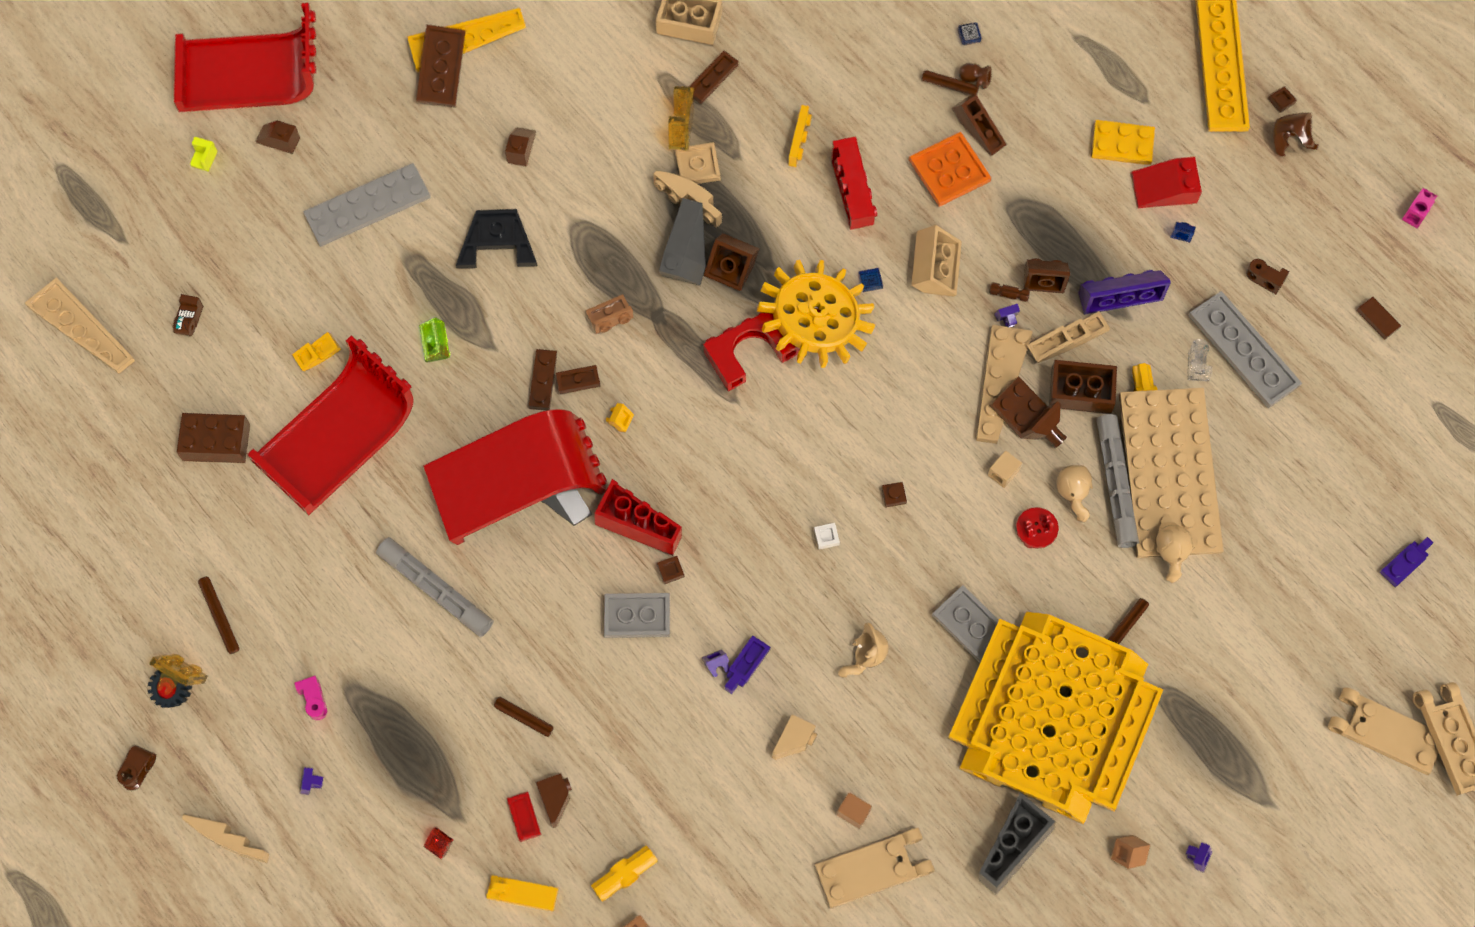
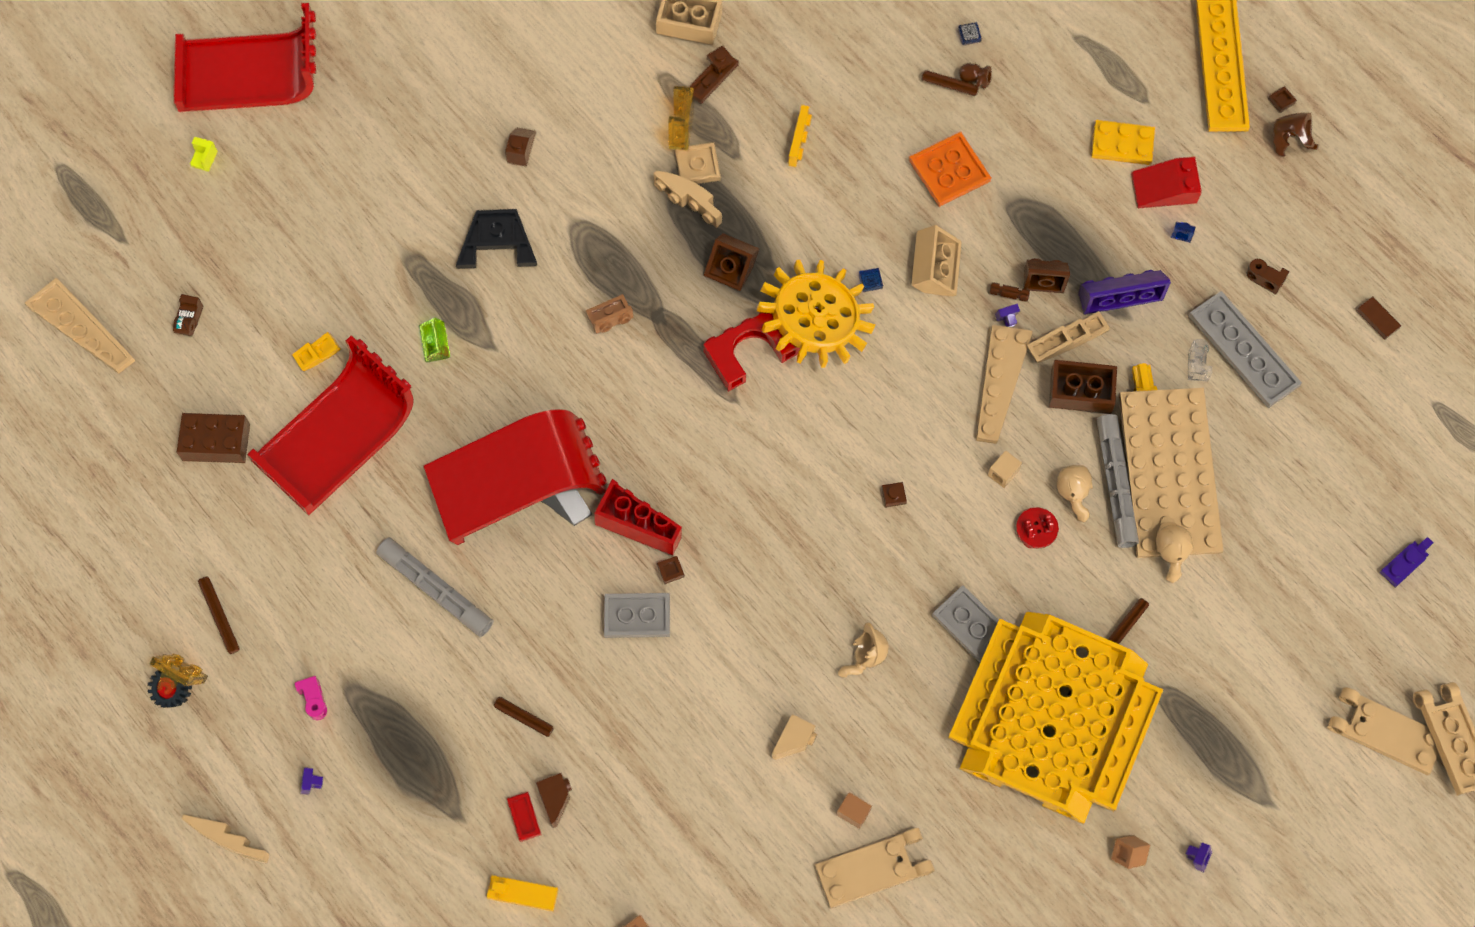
(136, 765): reddish brown piece -> none
(279, 136): reddish brown slope -> none
(367, 204): light grey plate -> none
(438, 843): clear red plate -> none
(440, 66): reddish brown plate -> none
(478, 32): yellow wing -> none
(543, 379): reddish brown plate -> none
(578, 379): reddish brown plate -> none
(620, 417): yellow tile -> none
(624, 873): yellow piece -> none
(685, 249): dark grey wedge -> none
(715, 660): tile -> none
(720, 58): none -> reddish brown plate
(746, 664): dark purple hinge -> none
(826, 536): white plate -> none
(852, 183): red wedge -> none
(979, 124): reddish brown slope -> none
(1016, 842): dark grey wedge -> none
(1028, 413): reddish brown plate -> none
(1419, 208): dark pink leg -> none

